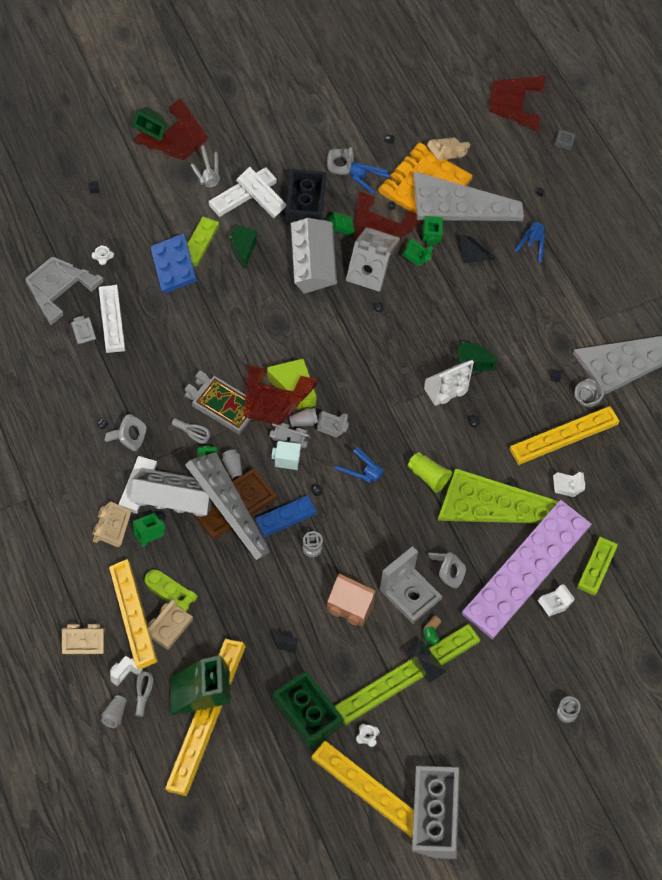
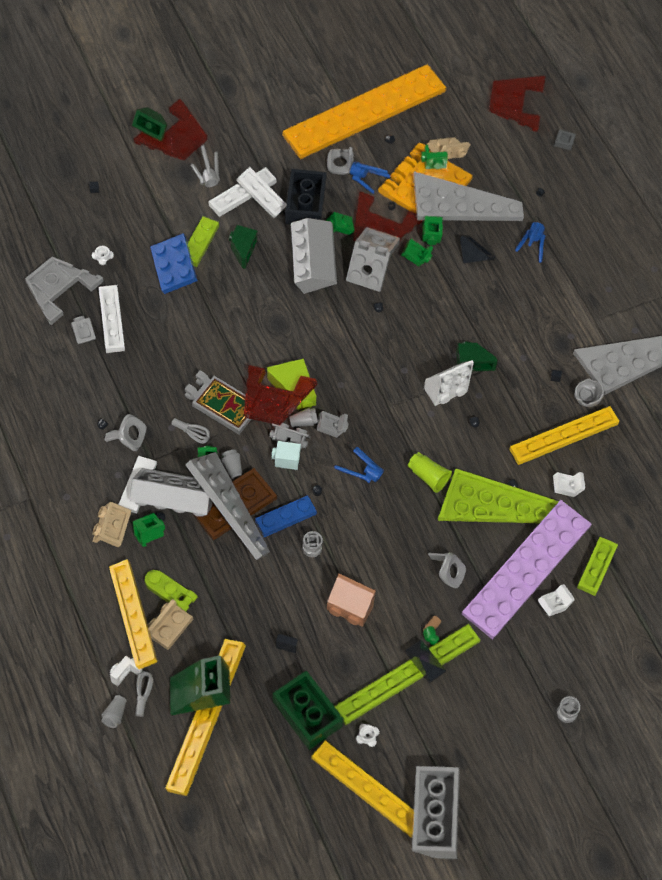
(83, 640): tan bracket -> none
(363, 111): none -> light orange plate
(401, 579): light grey bracket -> none
(434, 160): none -> green bracket

